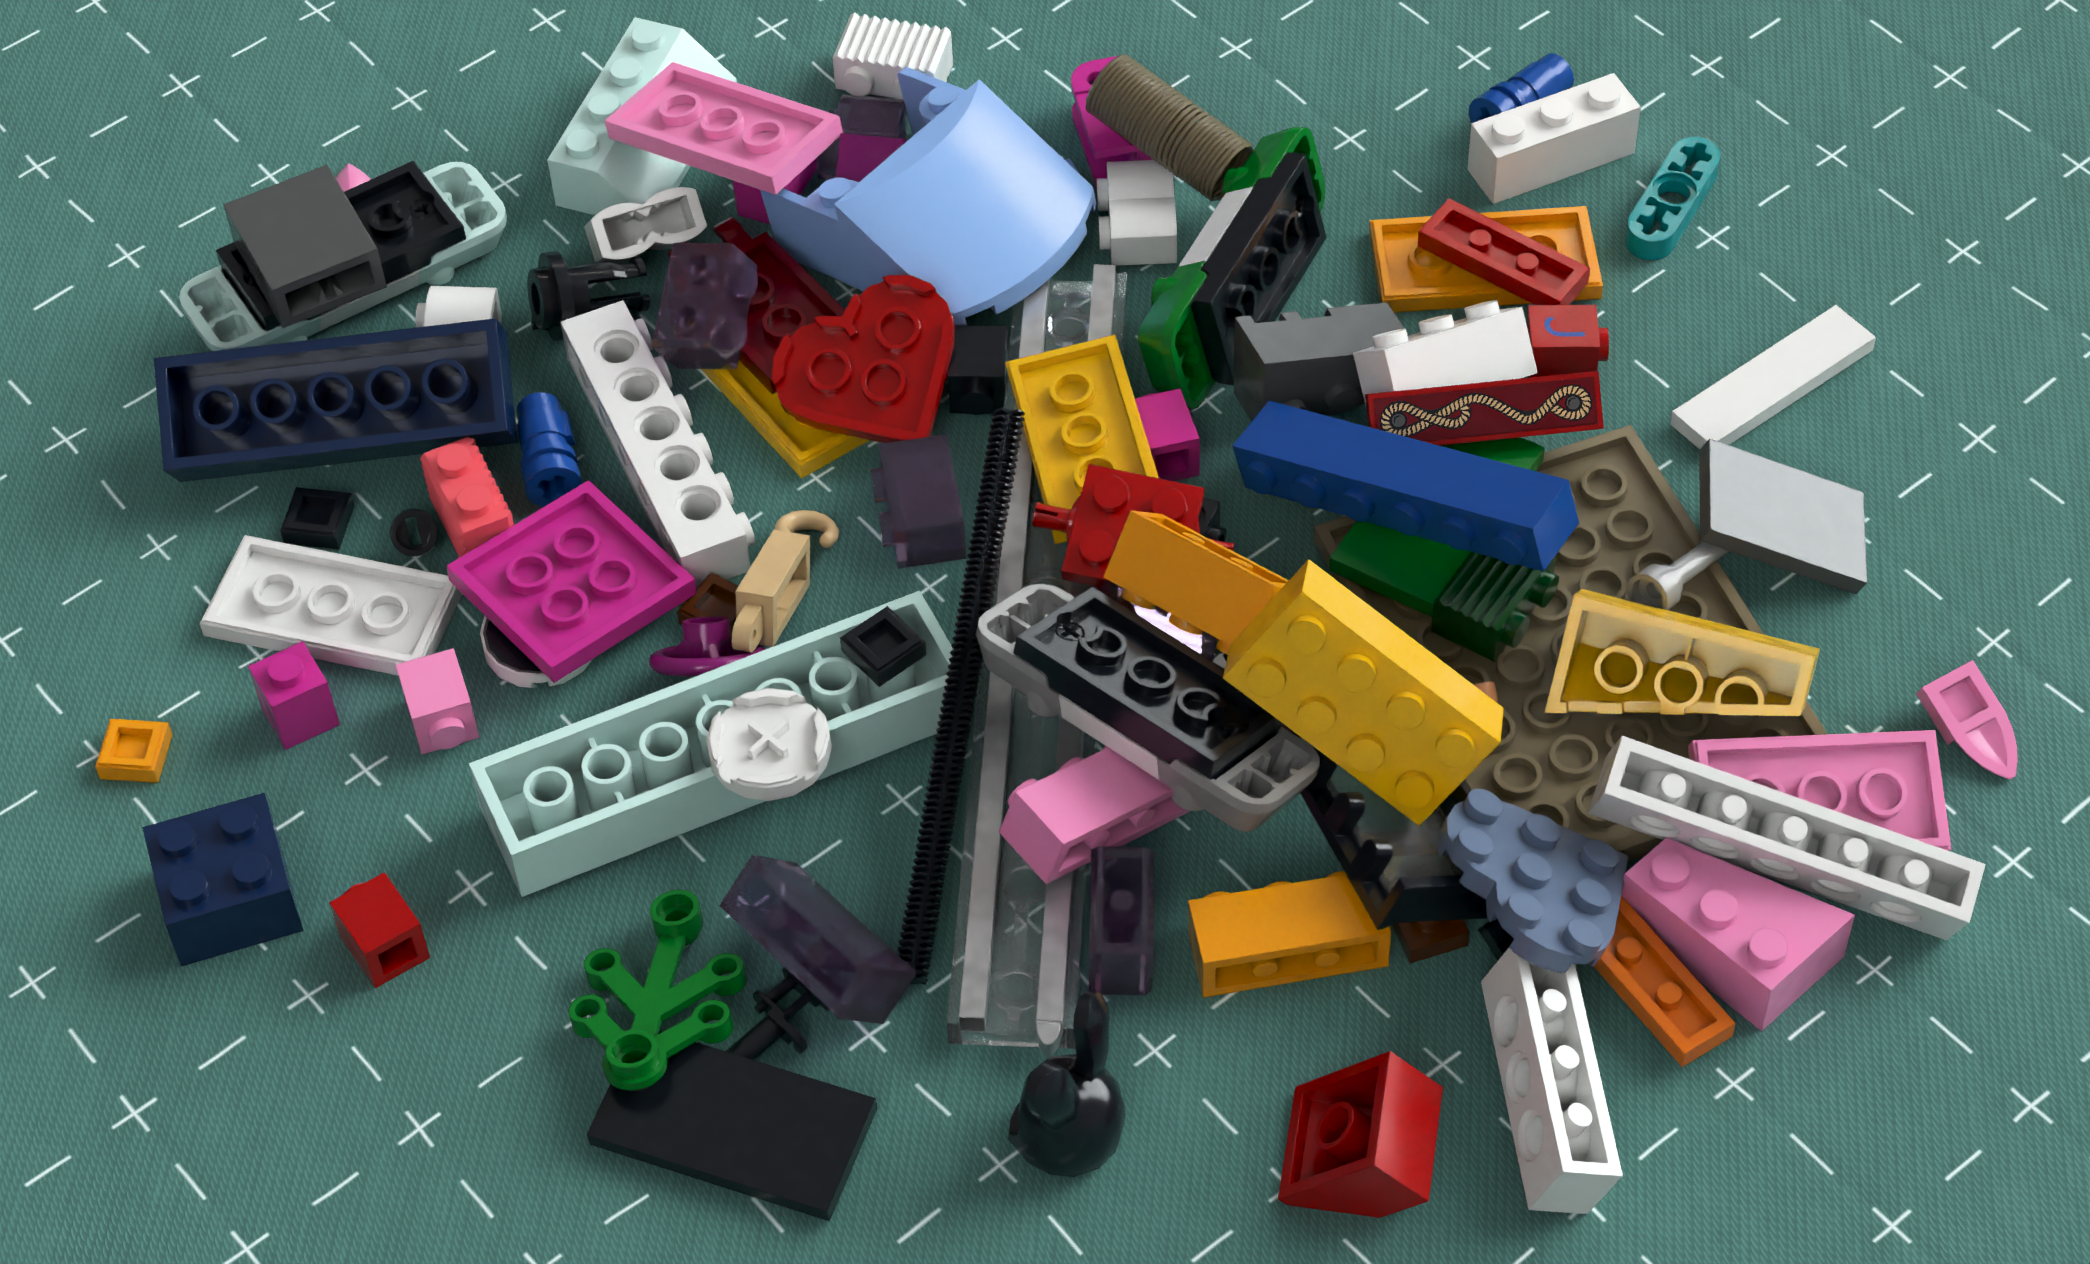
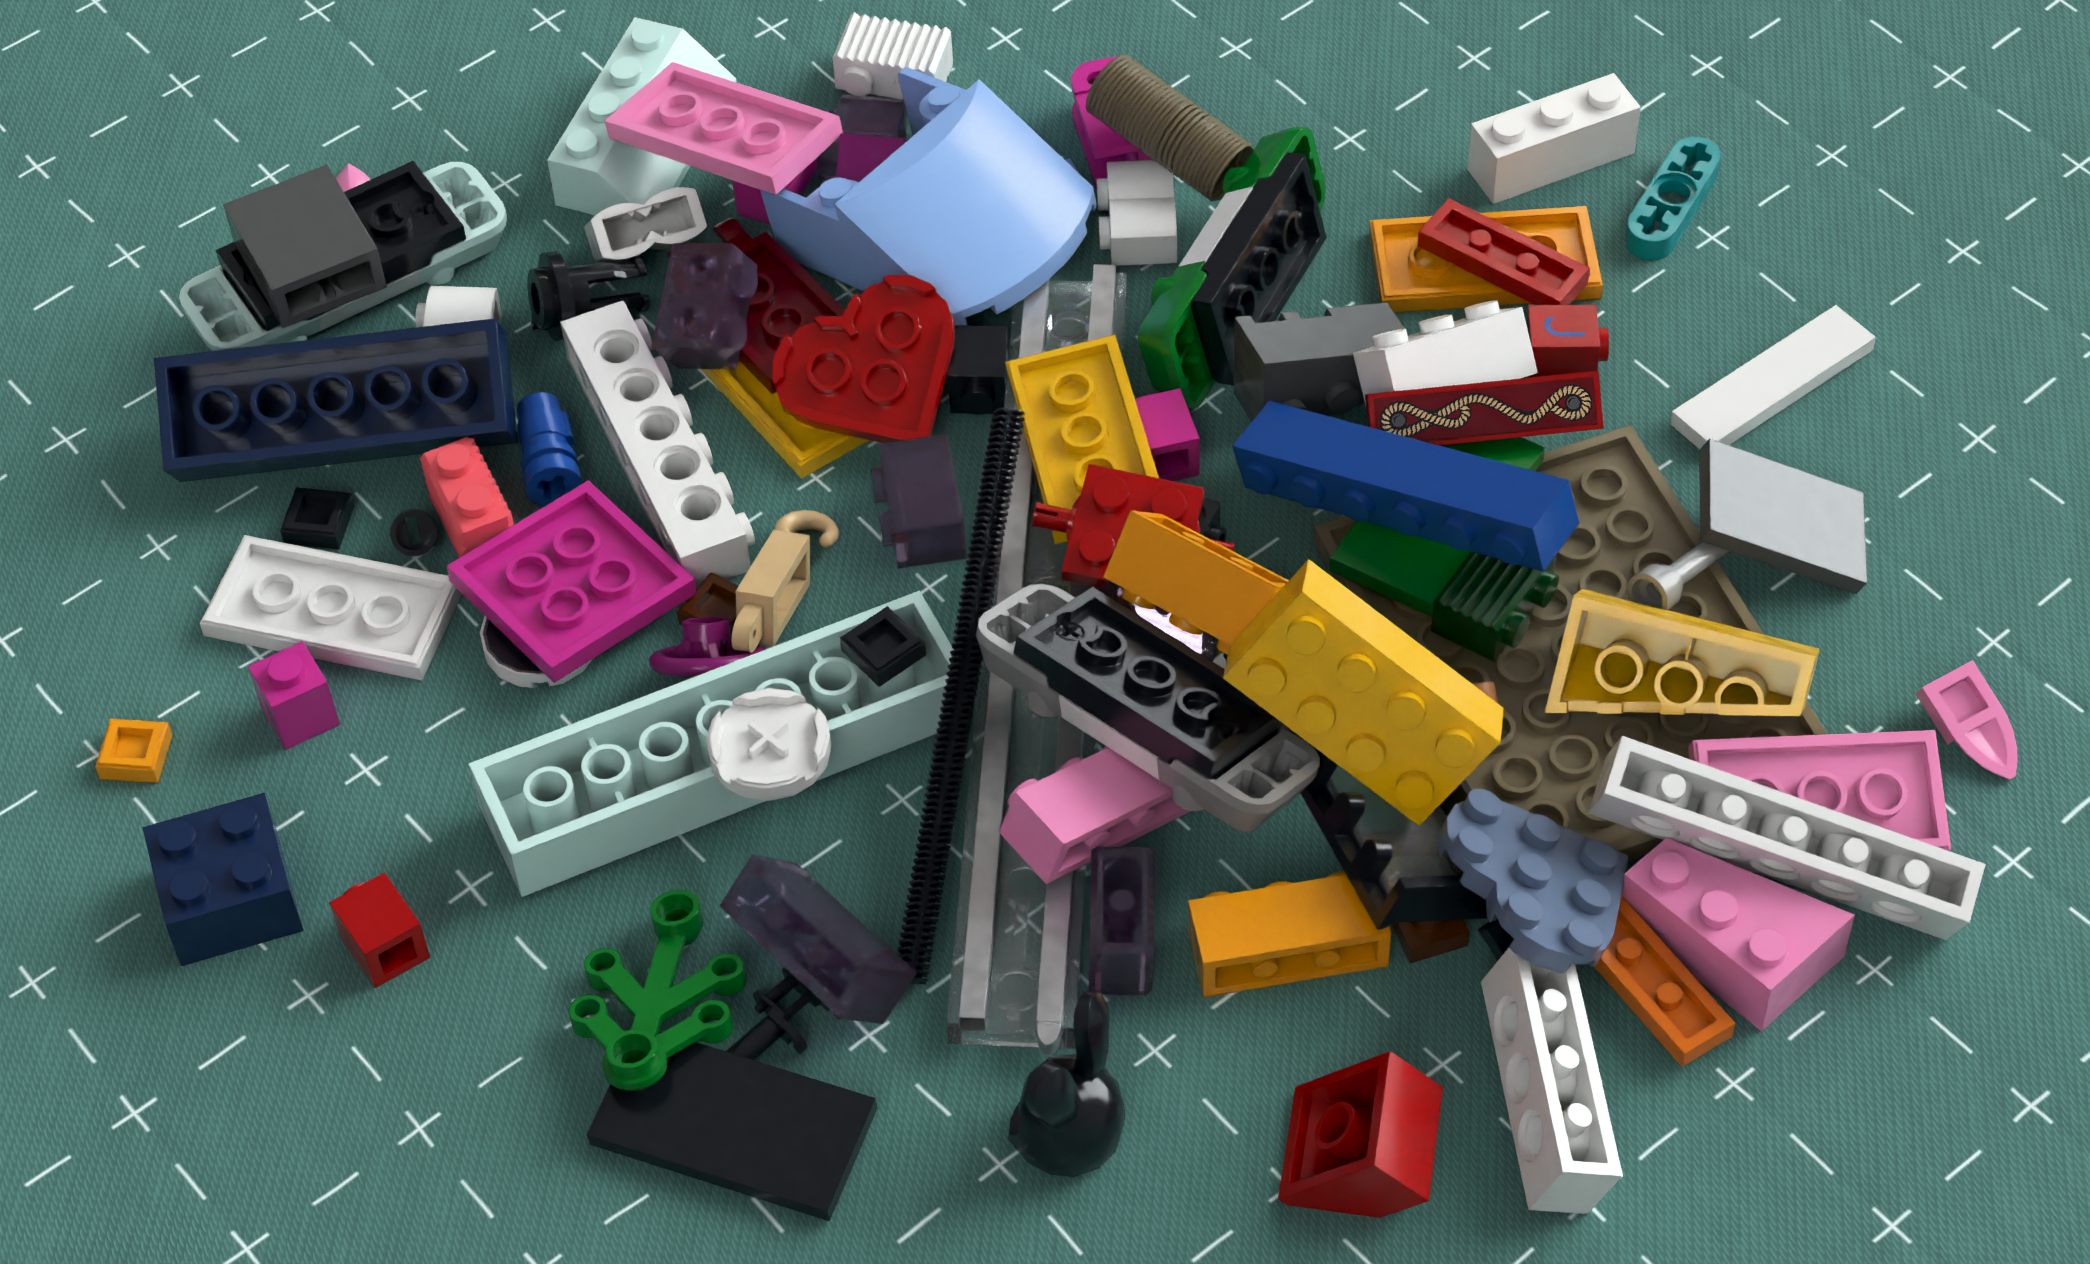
(437, 701): bright pink brick -> none
(1535, 81): blue axle -> none

